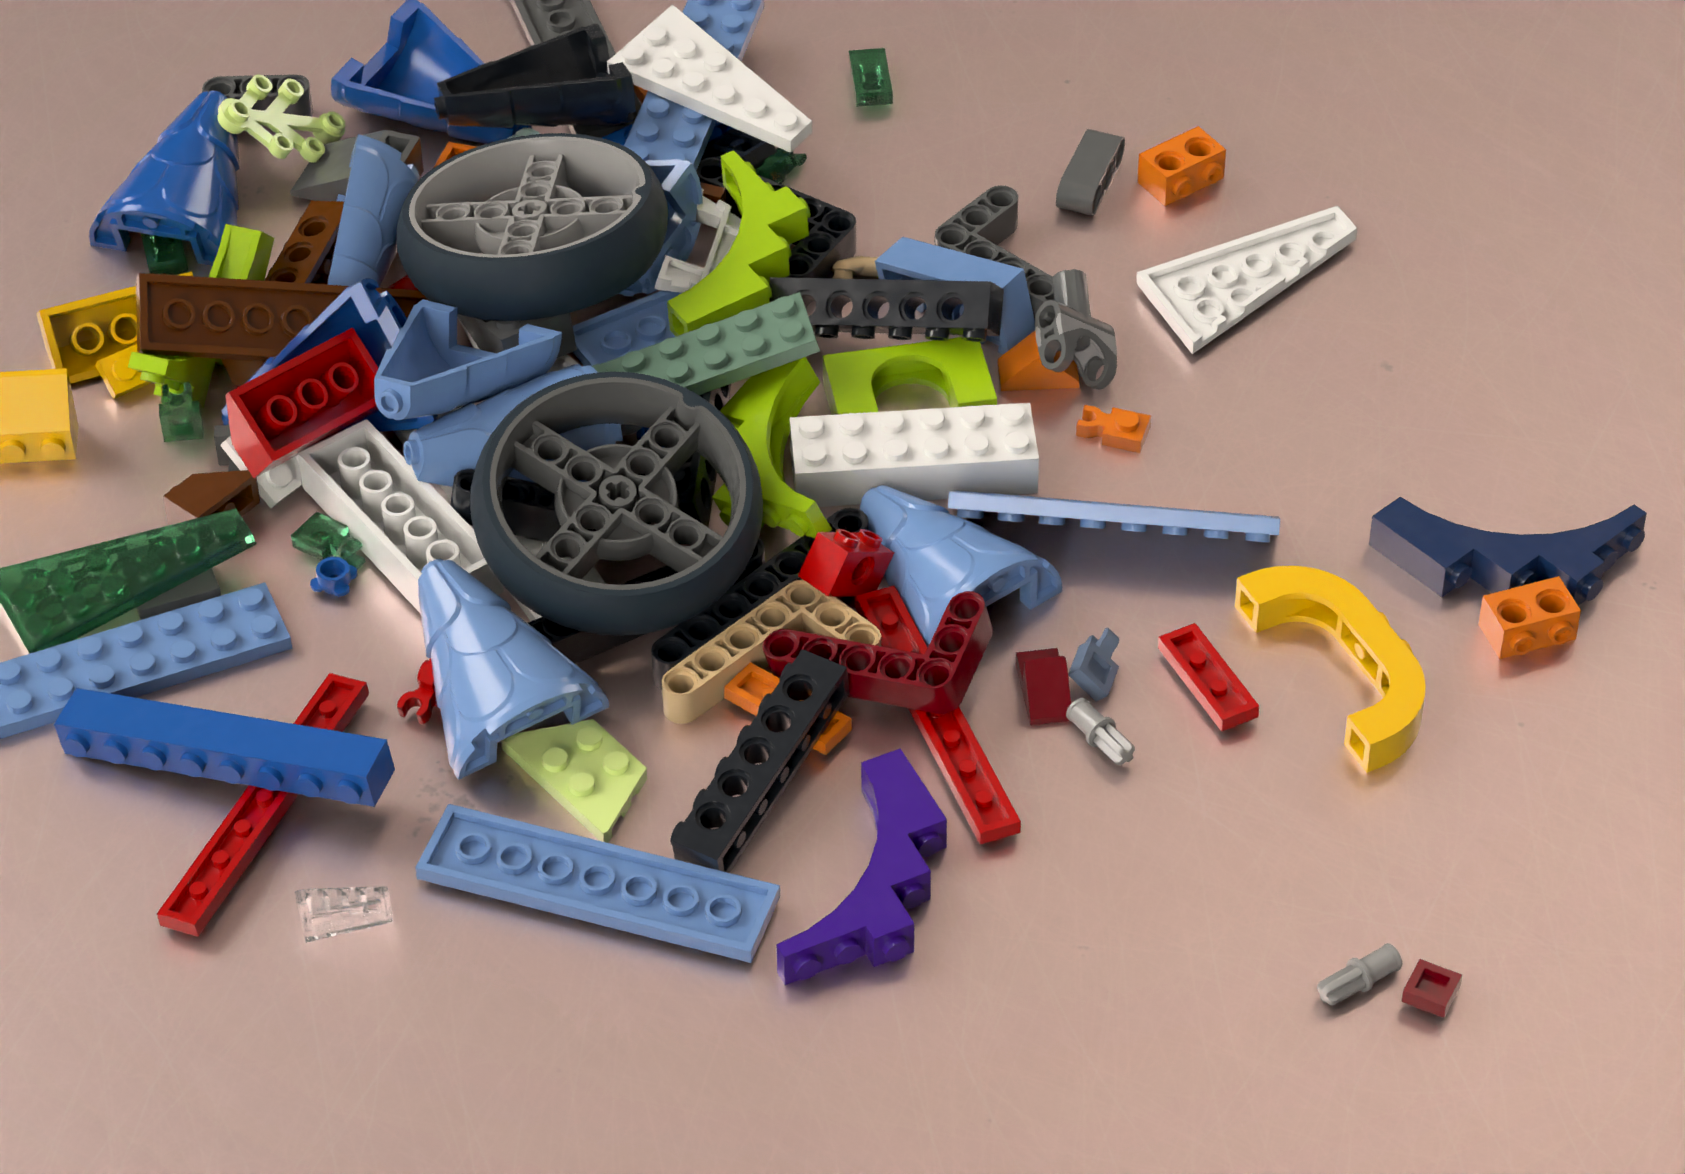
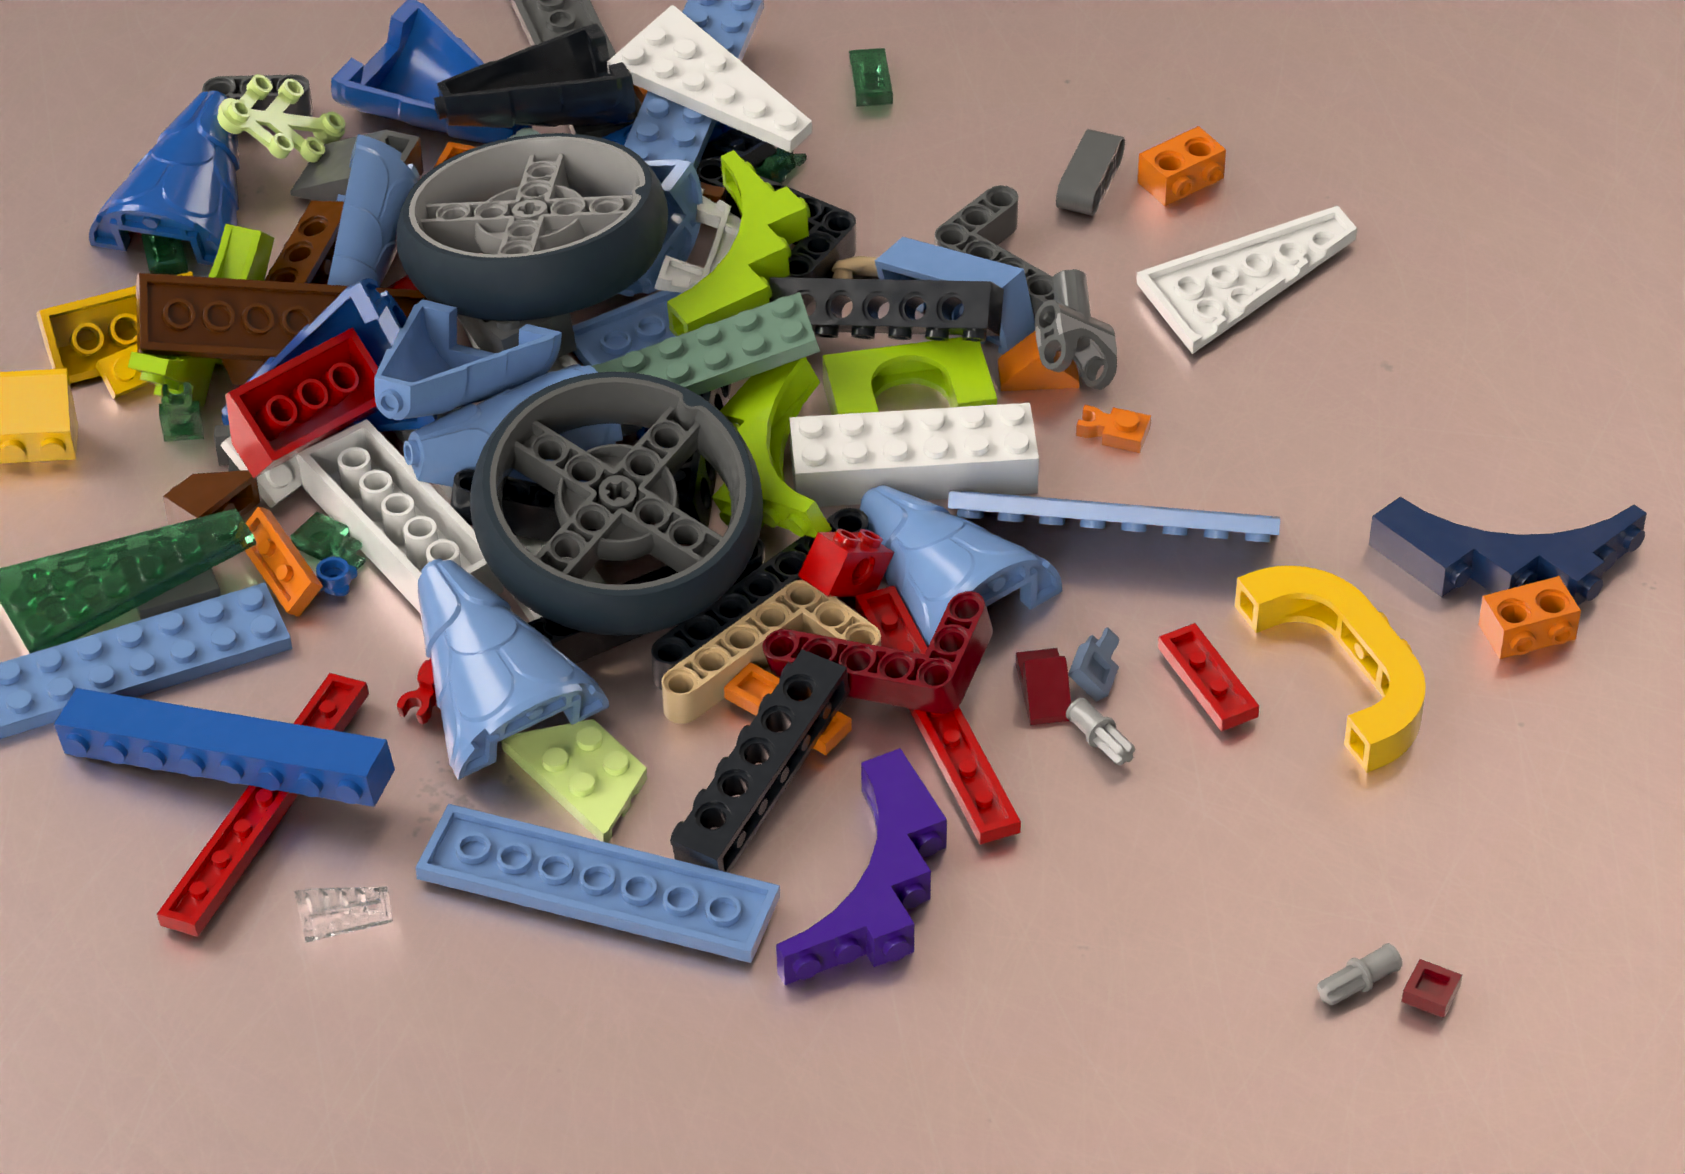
(281, 563): none -> orange plate

